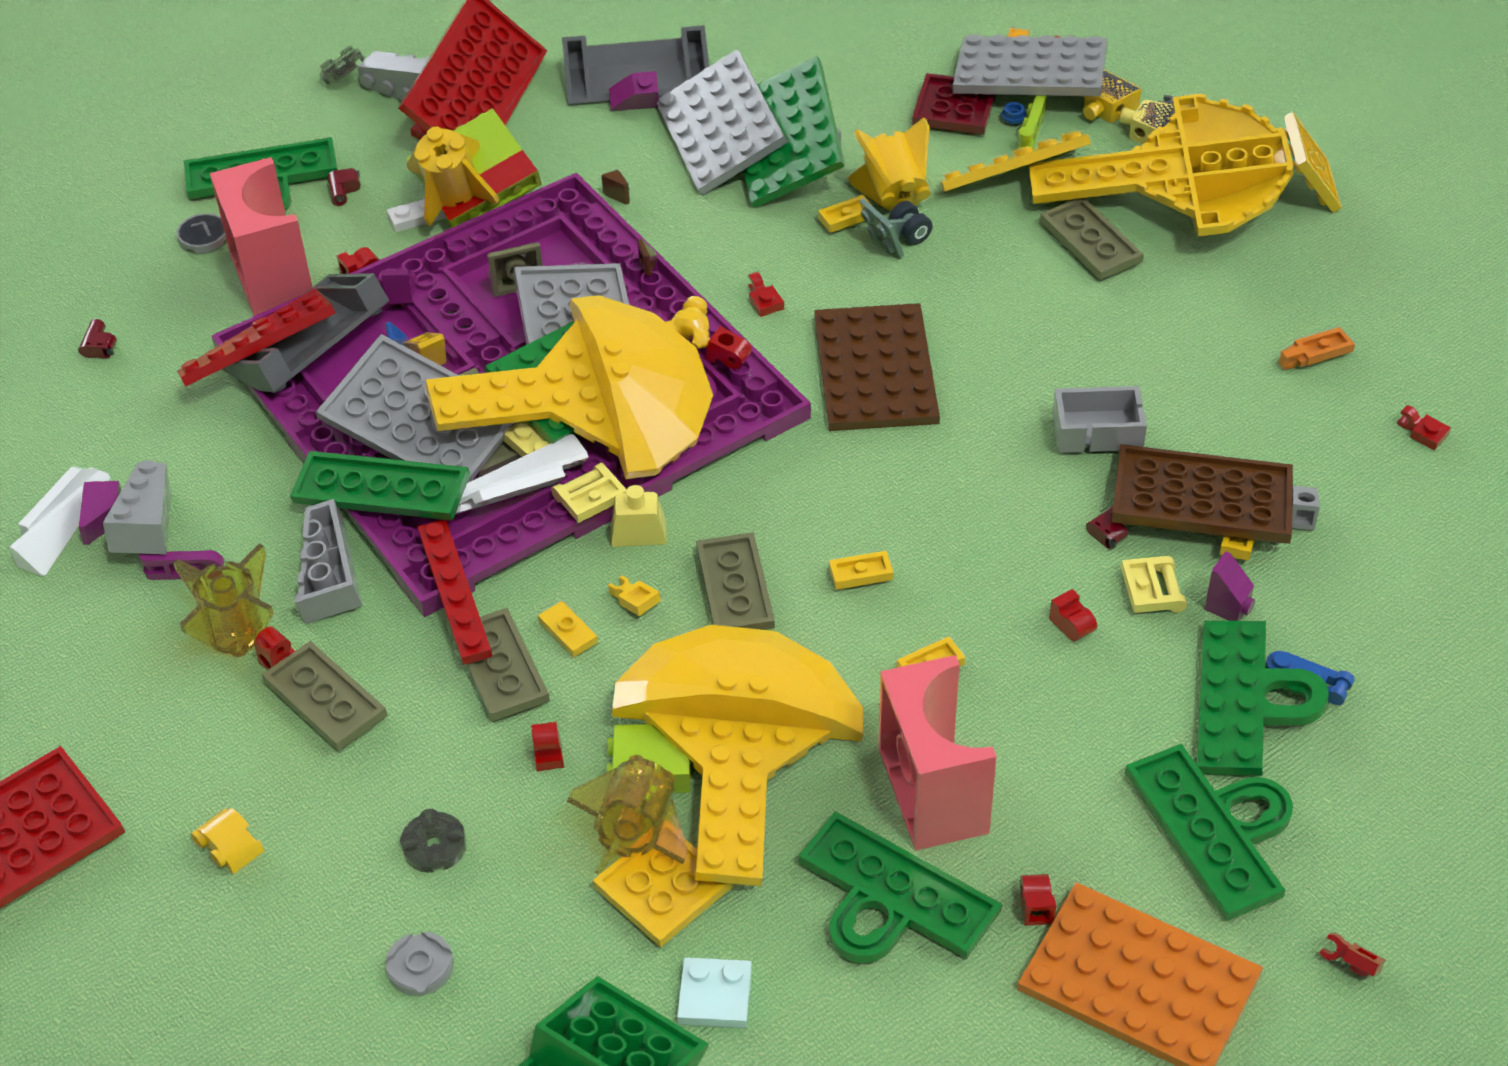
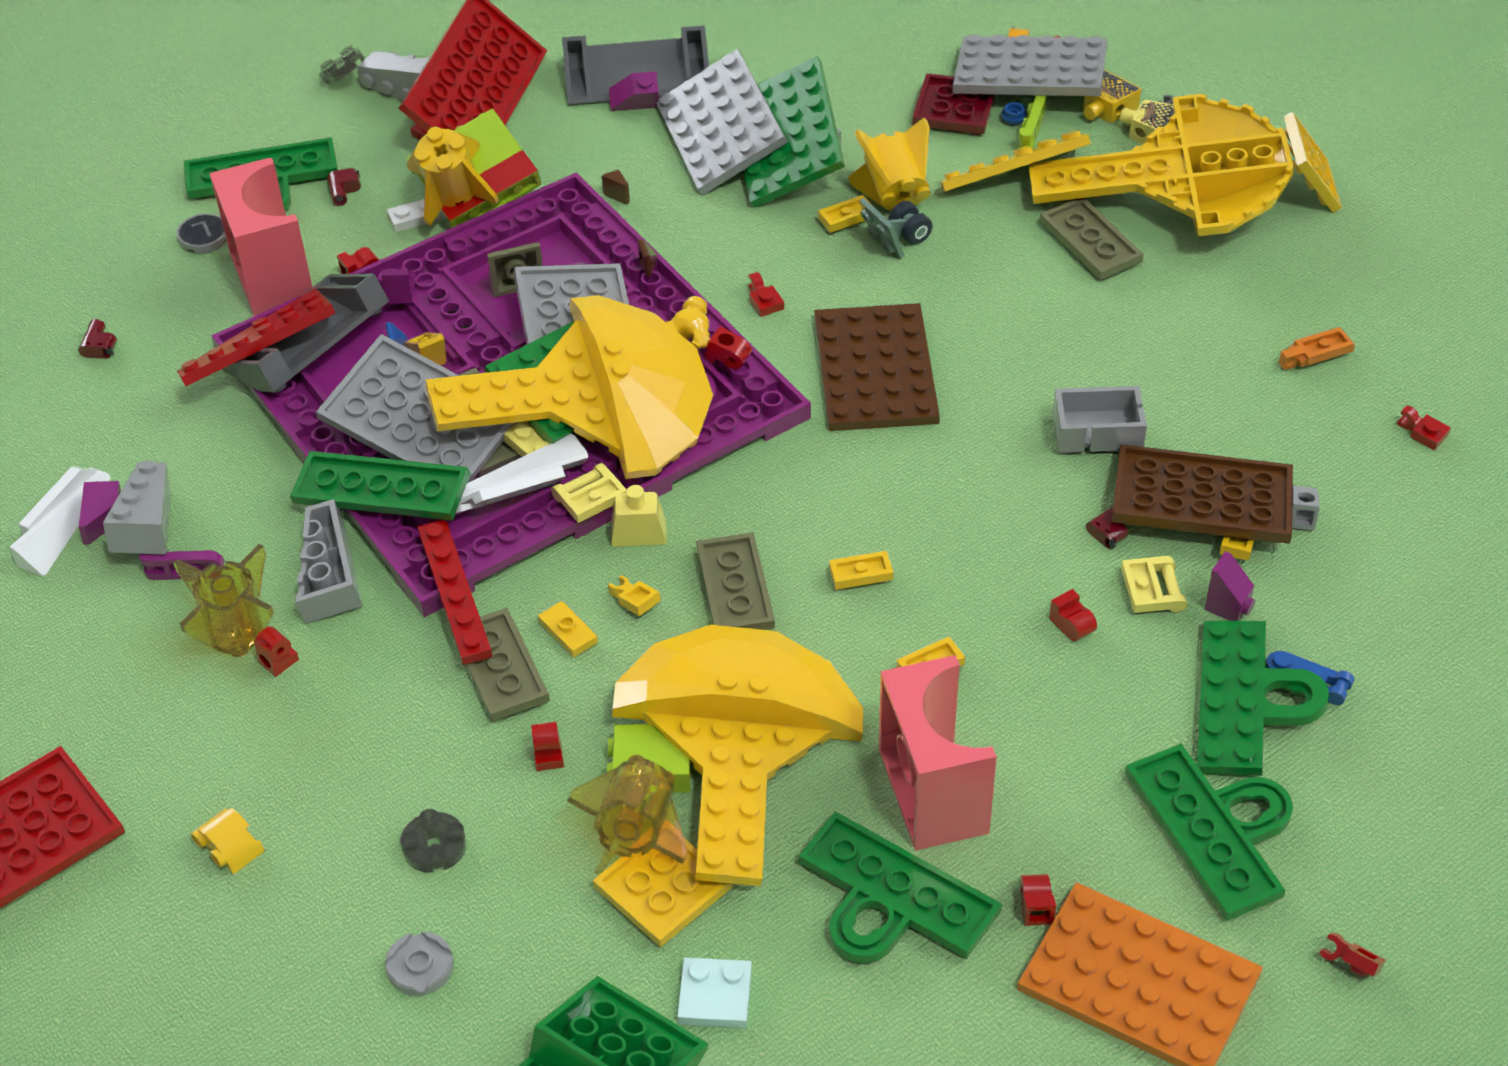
(324, 695): olive plate -> none

